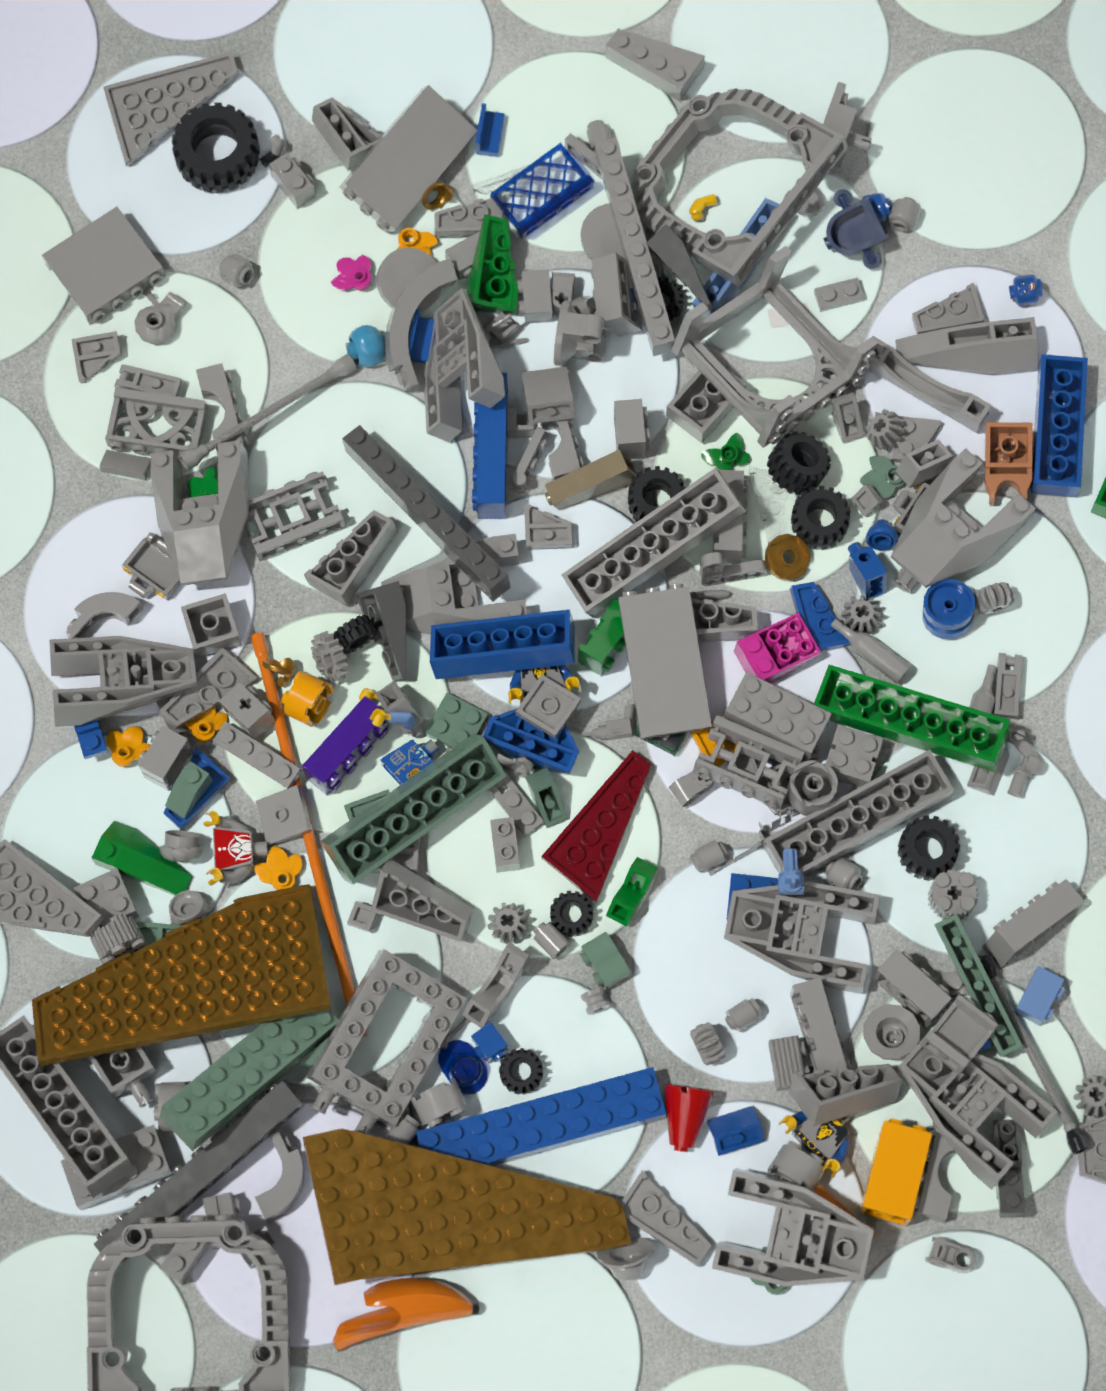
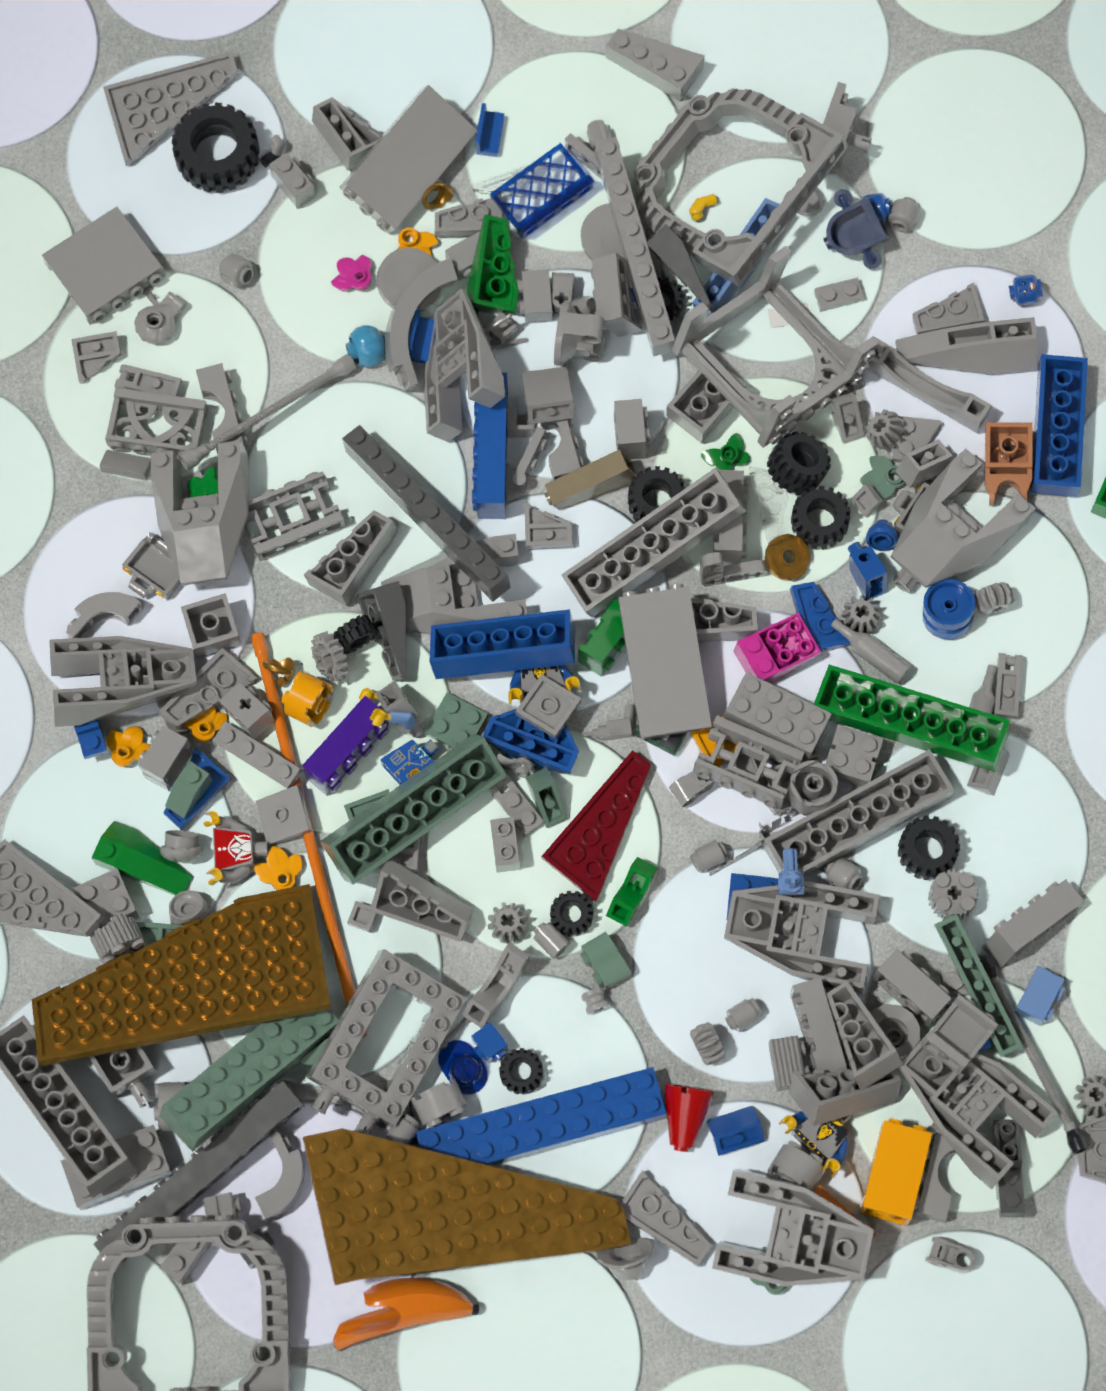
(711, 594): light grey piece -> none
(864, 1041): none -> light grey wedge
(1029, 765): light grey pin -> none

